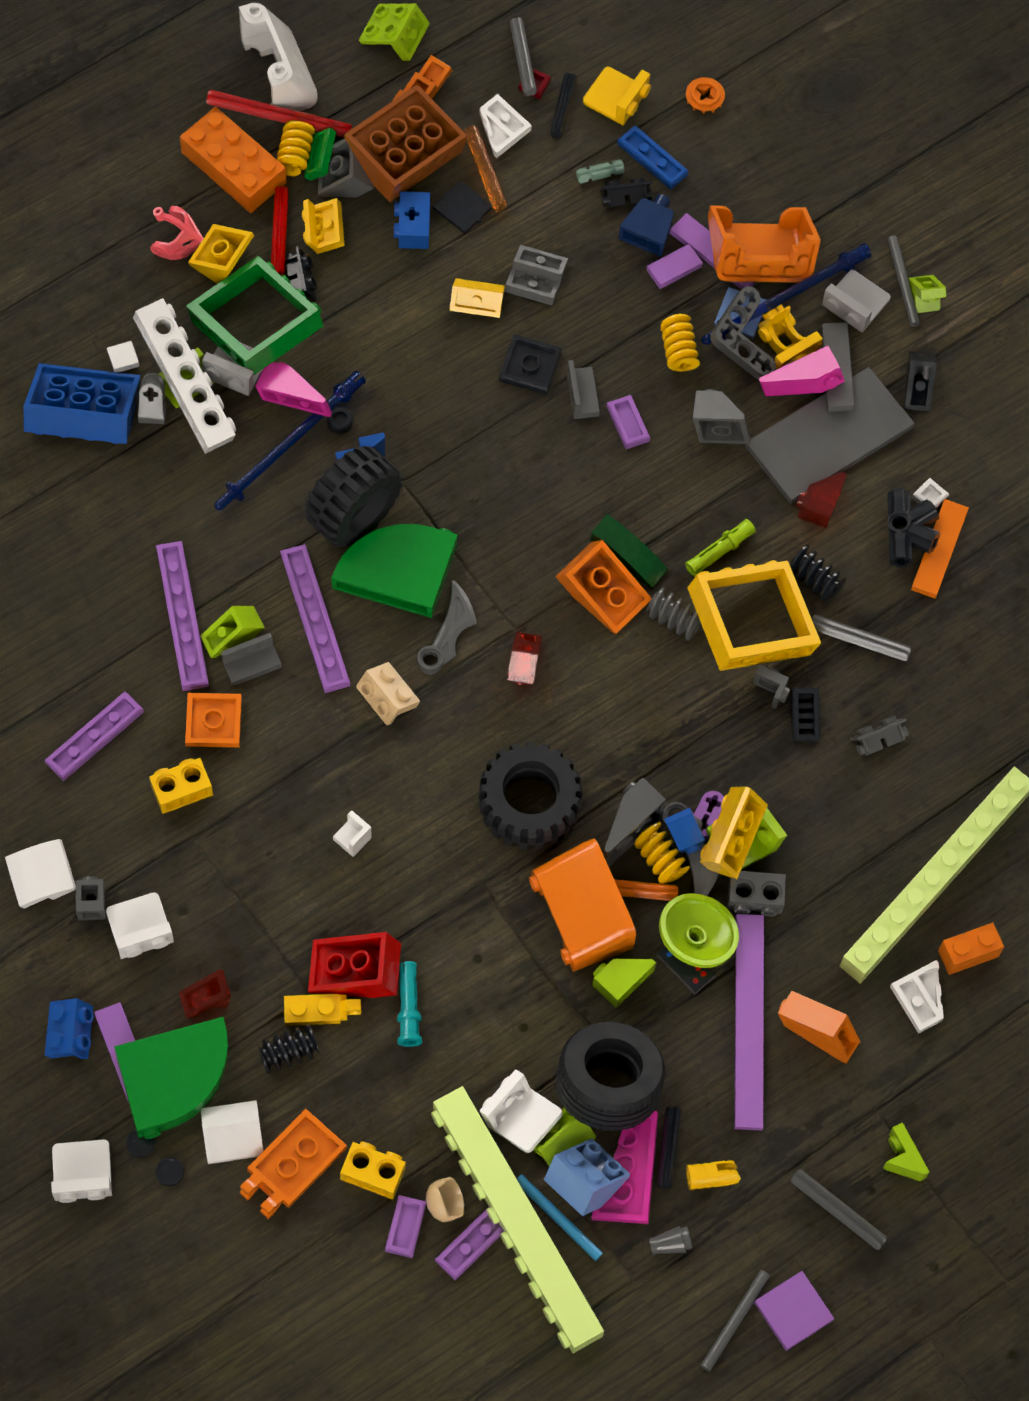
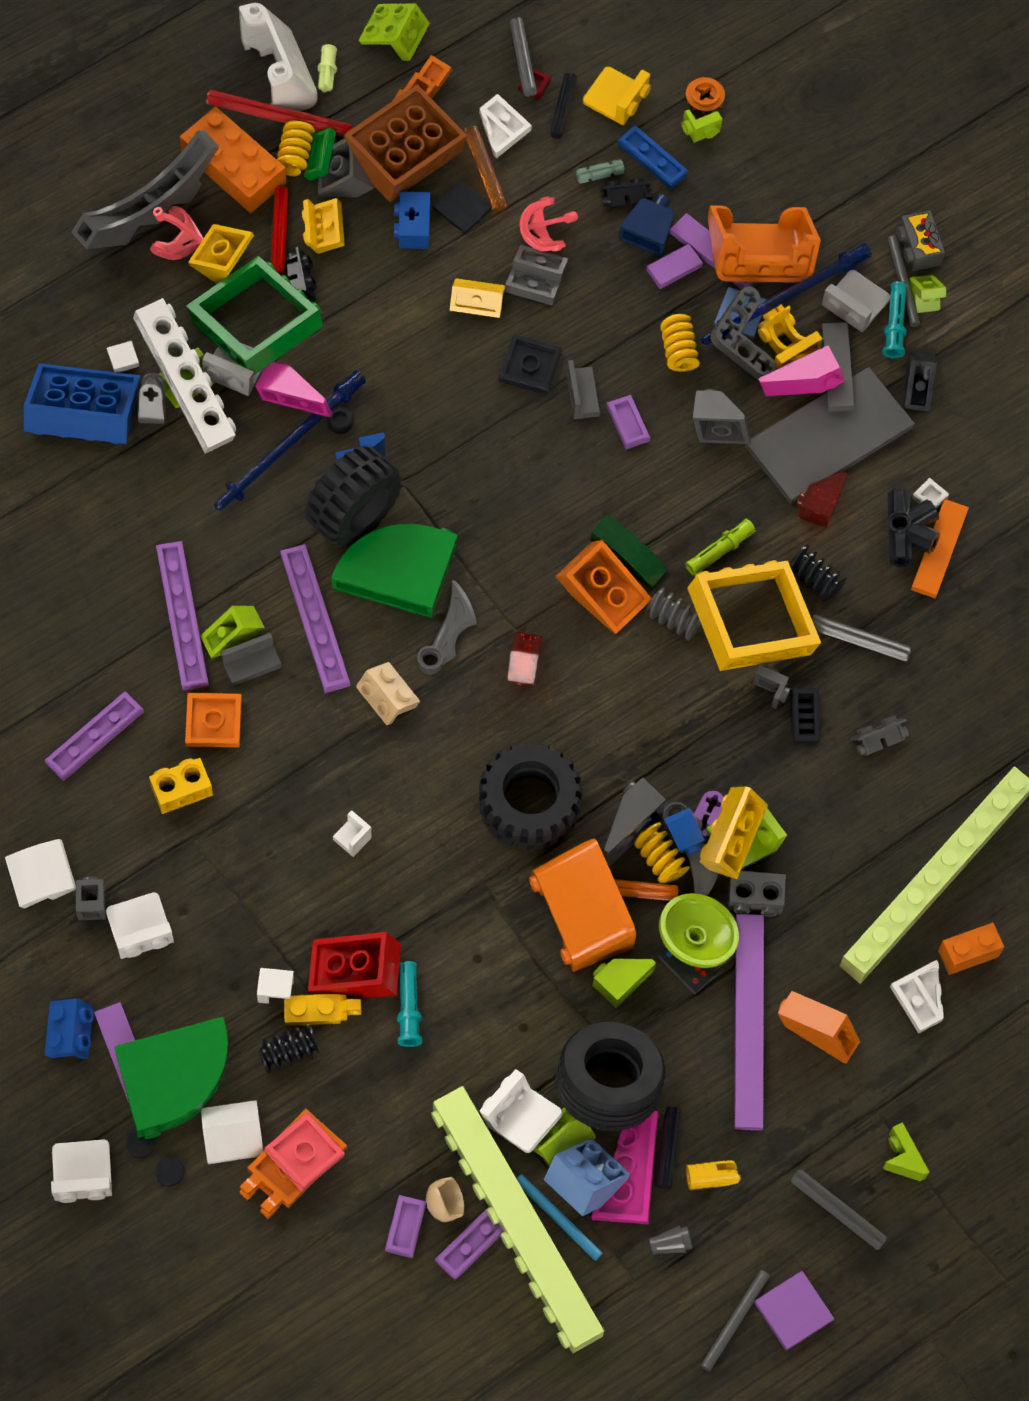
(173, 186): none -> dark grey arch
(205, 994): clear red slope -> none
(274, 984): none -> white panel
(304, 1152): none -> coral tile
(327, 67): none -> yellowish green axle
(369, 1177): yellow brick -> none
(538, 225): none -> coral helmet
(703, 127): none -> lime bracket
(895, 330): none -> teal pin
(920, 241): none -> dark grey brick

